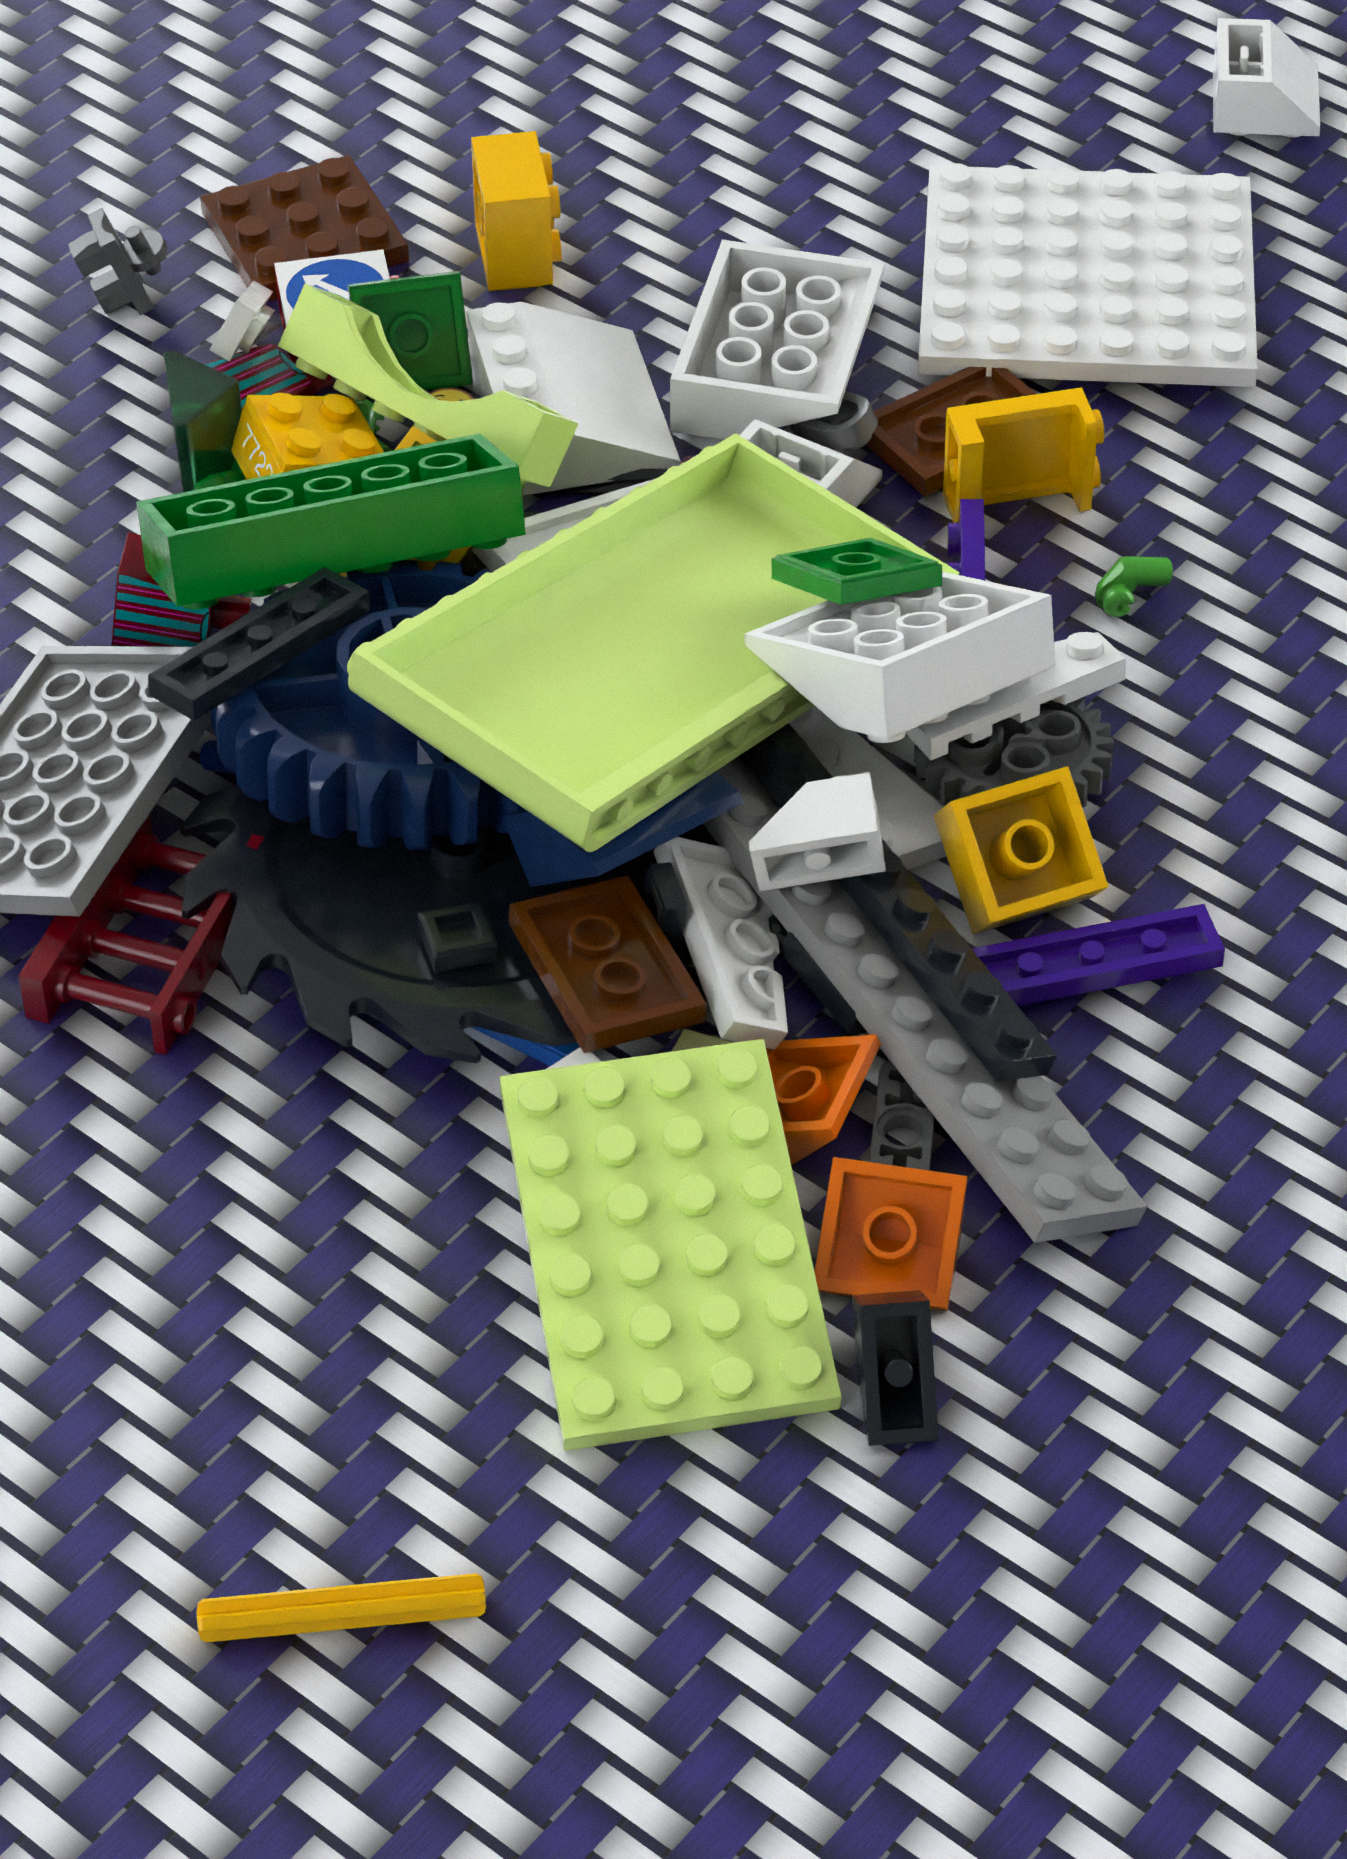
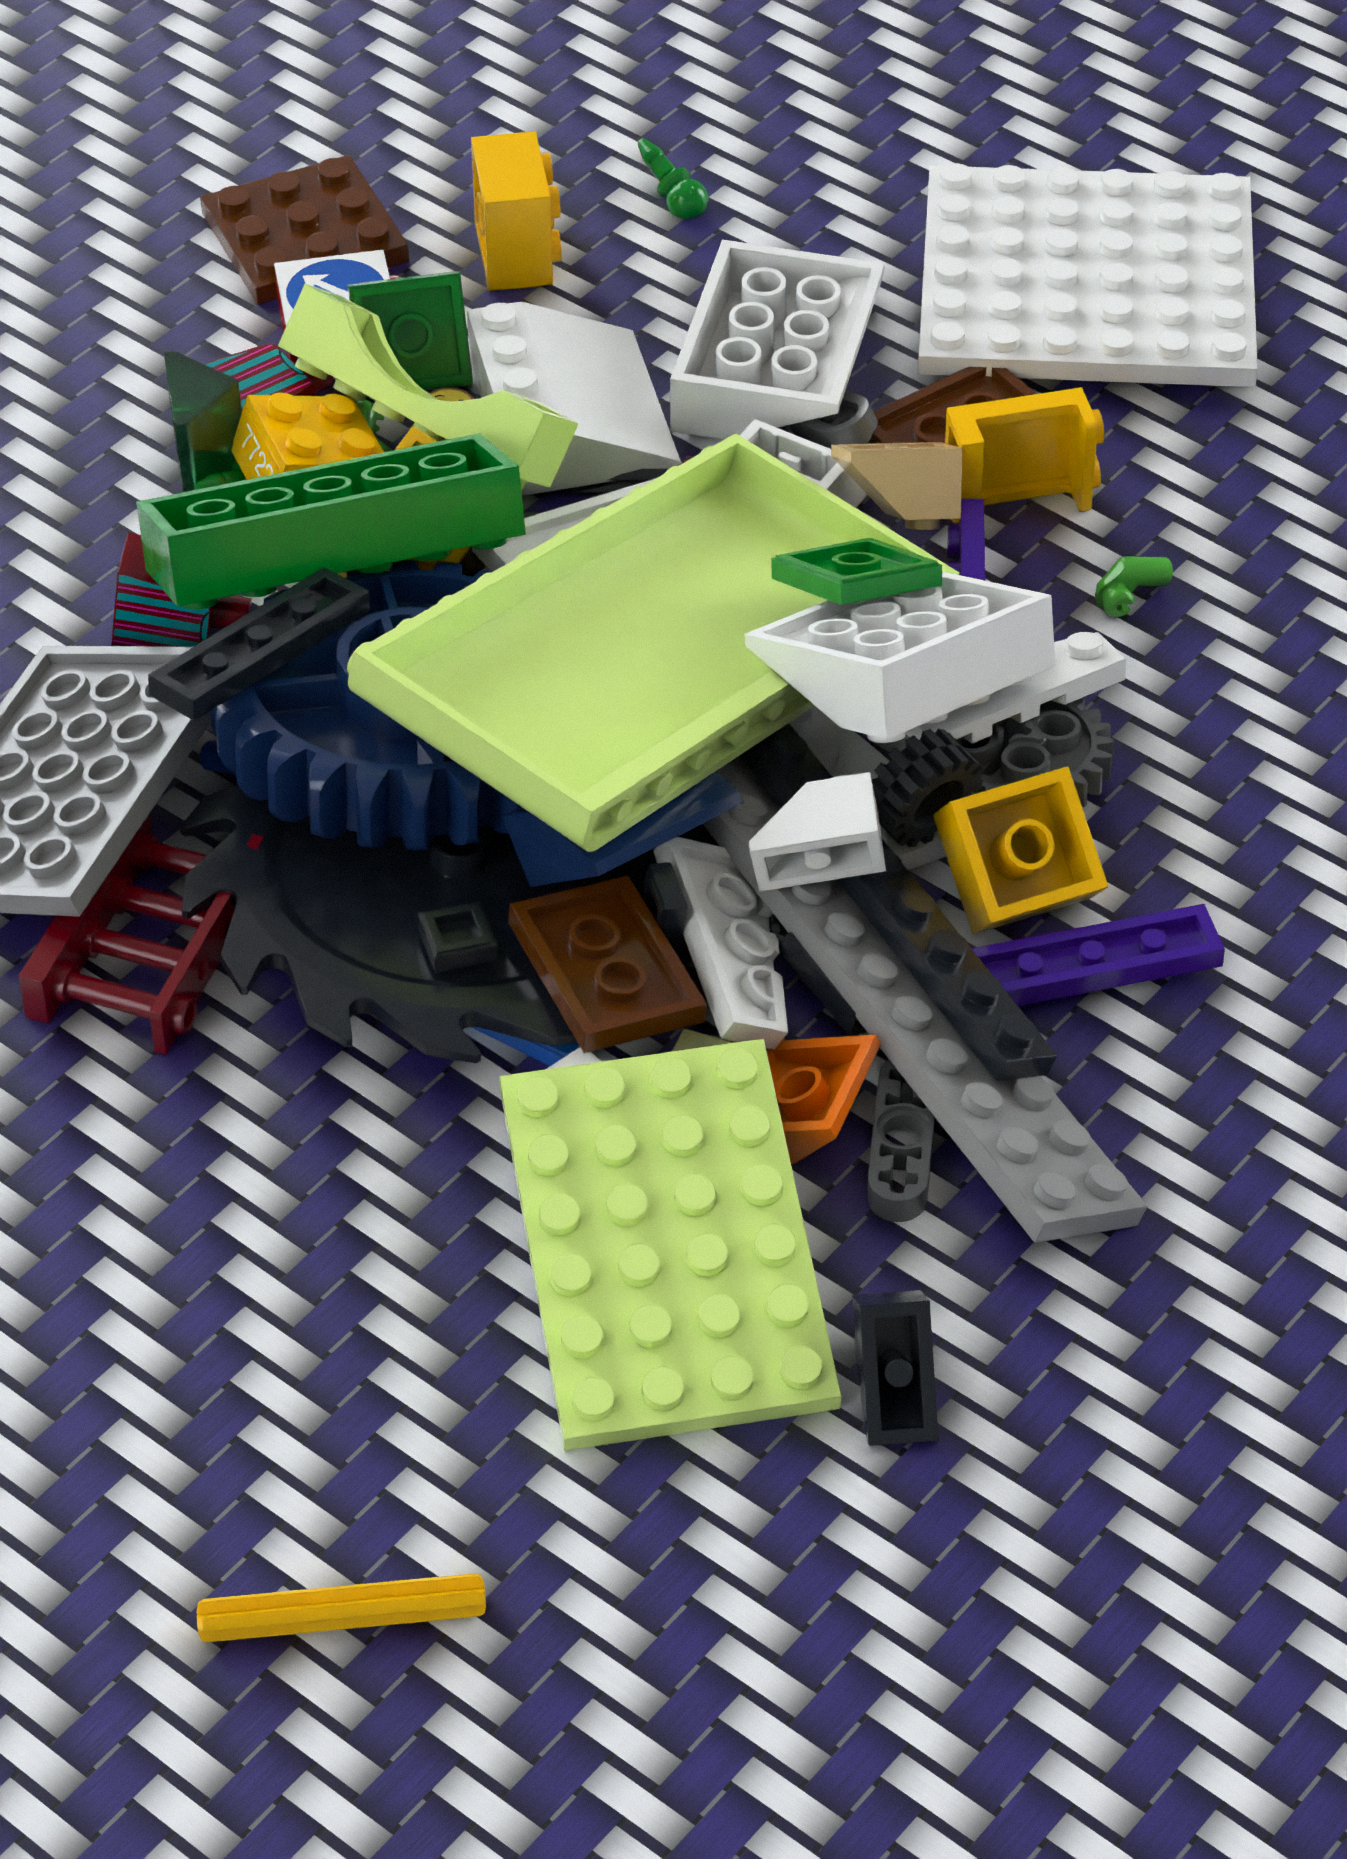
(103, 247): dark grey hips -> none
(244, 322): white plate -> none
(683, 195): none -> green bar
(890, 1231): orange slope -> none
(907, 479): none -> tan slope
(921, 783): none -> black tyre
(1263, 82): white slope -> none

